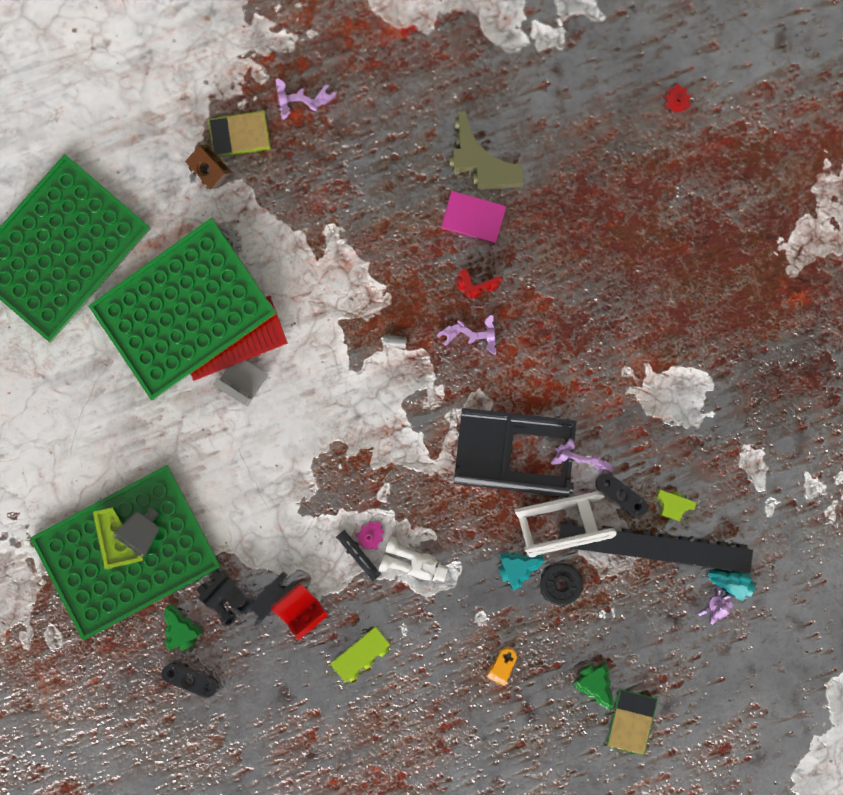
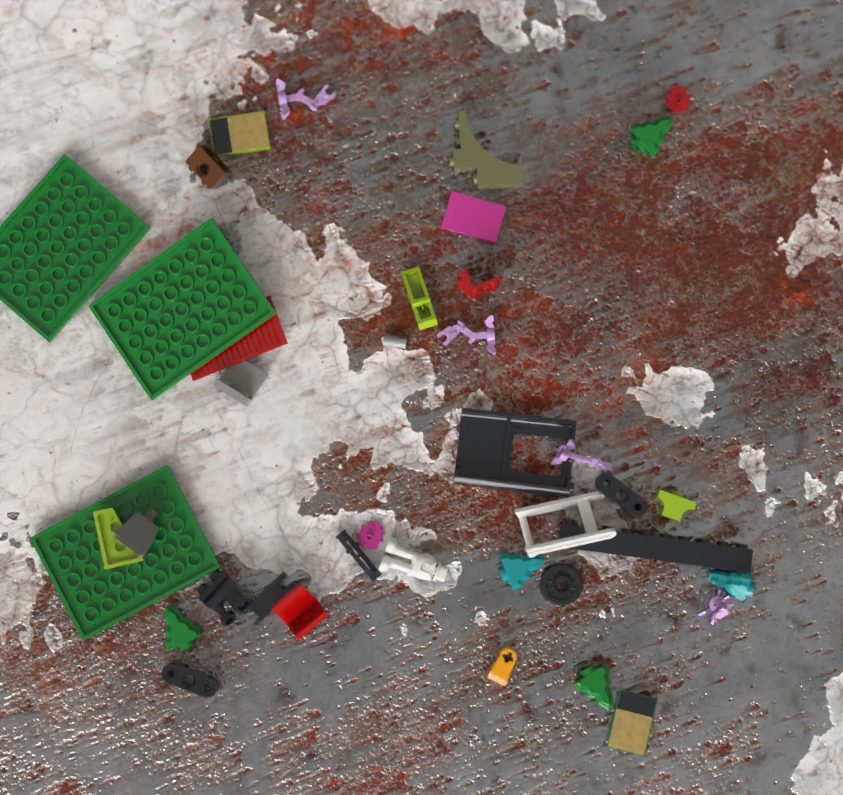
(361, 654): lime brick -> none
(419, 298): none -> lime slope
(650, 134): none -> green rock

